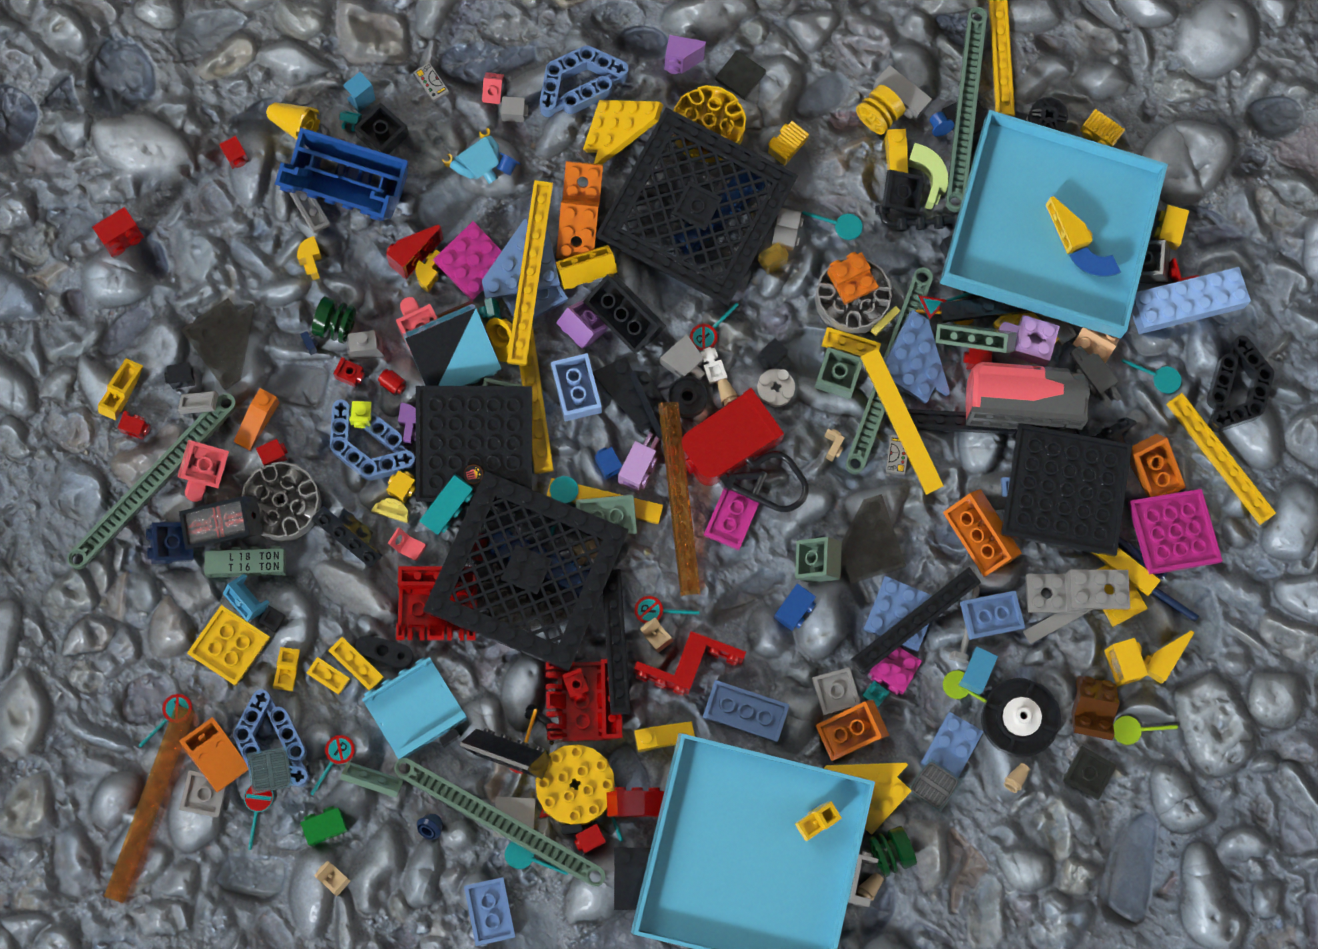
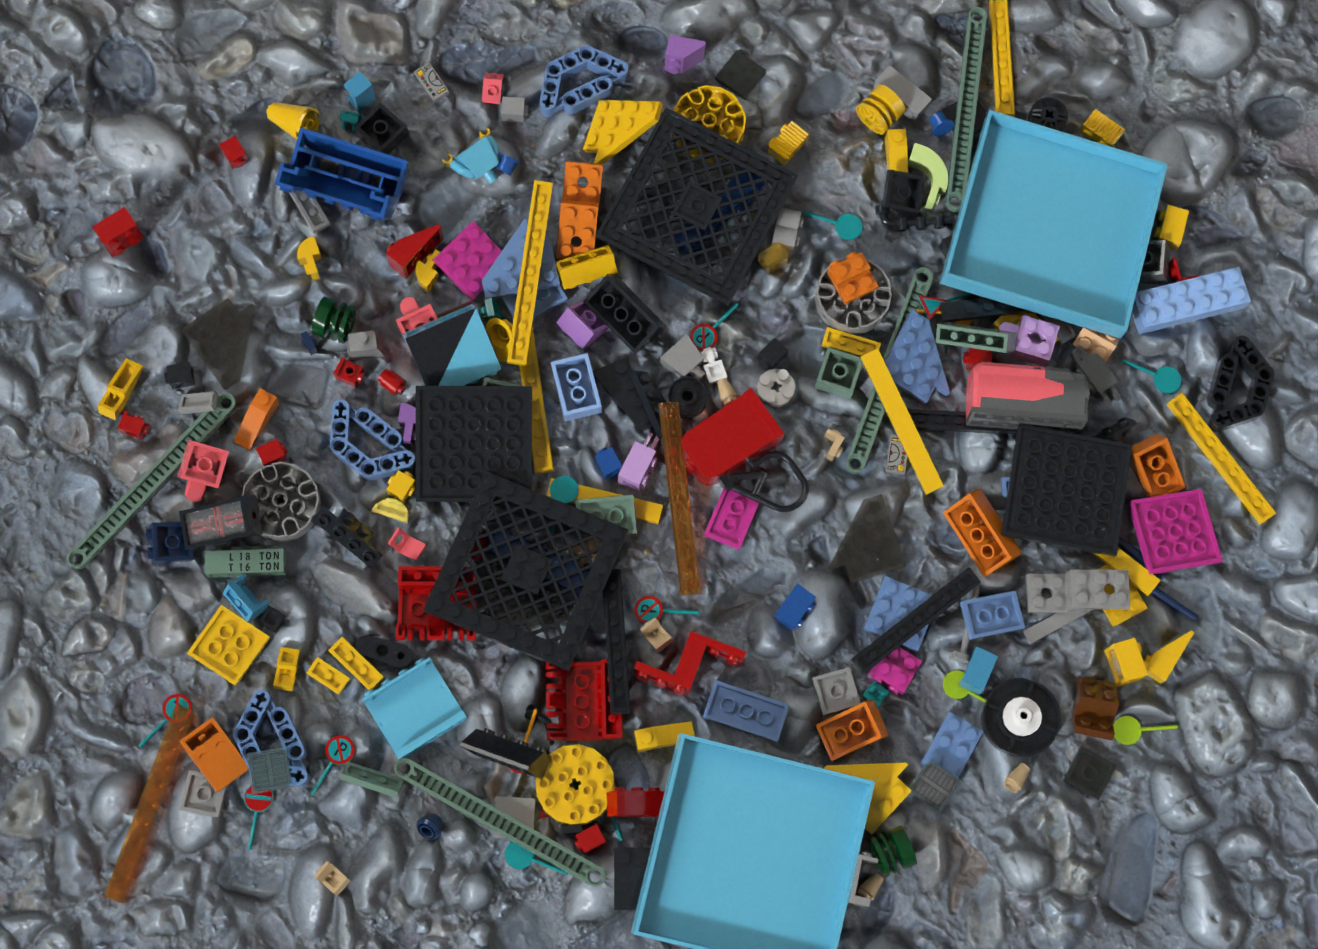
(323, 826): green brick -> none
(361, 414): neon yellow bracket -> none
(447, 504): teal brick -> none
(449, 738): black tile -> none
(473, 474): tile -> none
(489, 911): medium blue plate -> none
(571, 677): red brick -> none
(818, 559): sand green brick -> none
(818, 820): yellow brick -> none
(885, 321): light yellow tile -> none
(1070, 228): yellow slope -> none
(1095, 264): blue tile -> none

